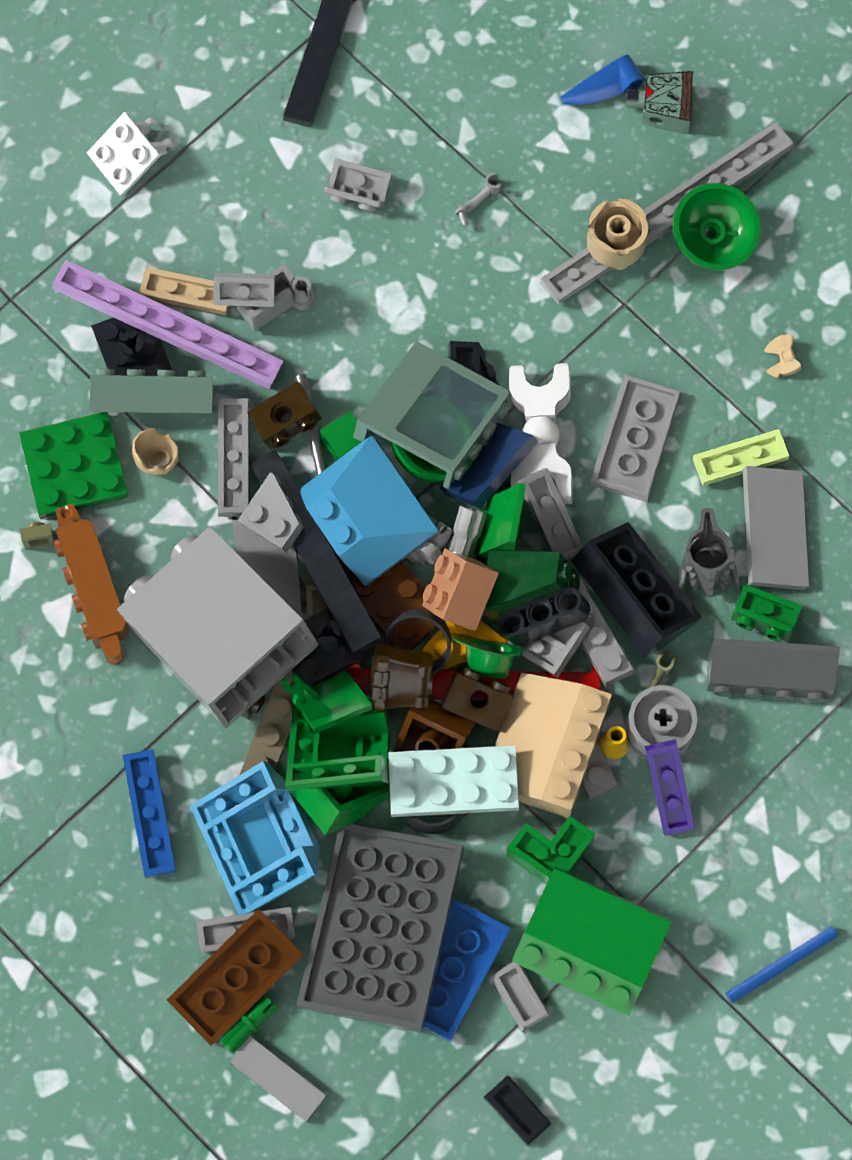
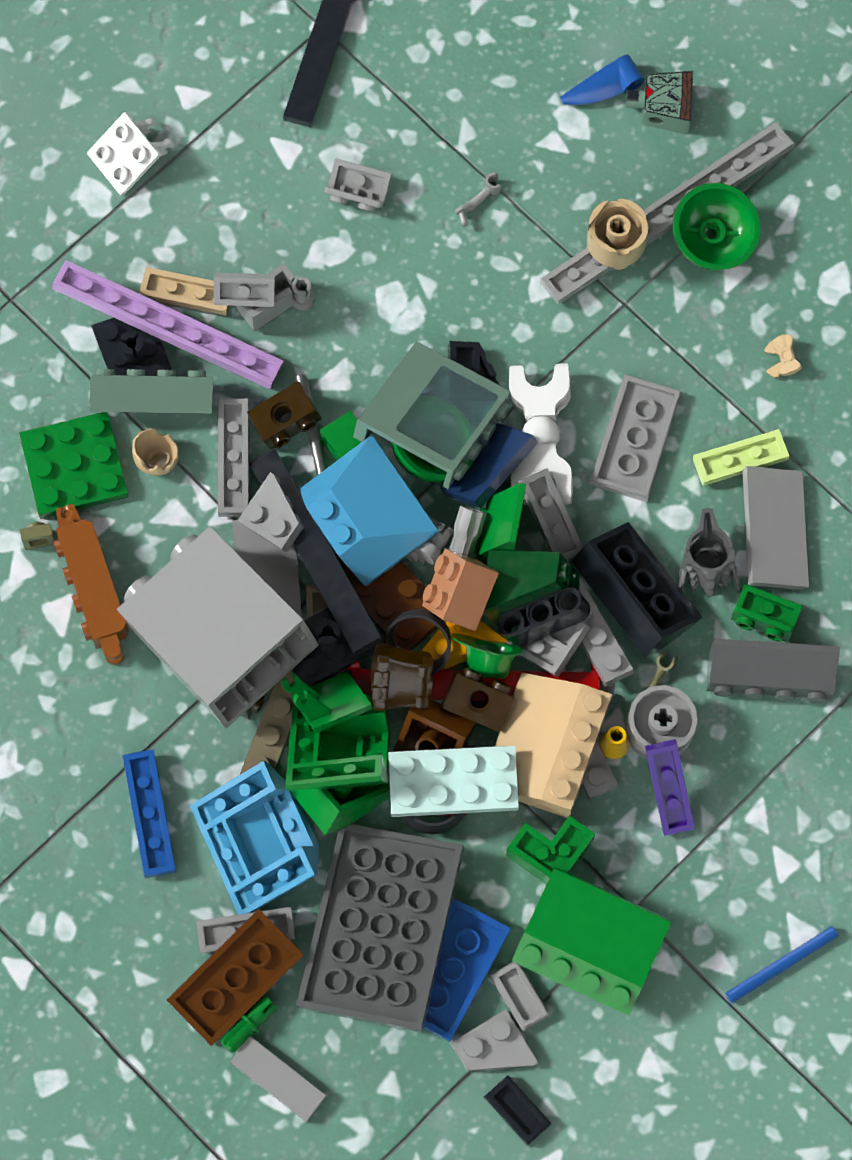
(494, 1046): none -> light grey wing

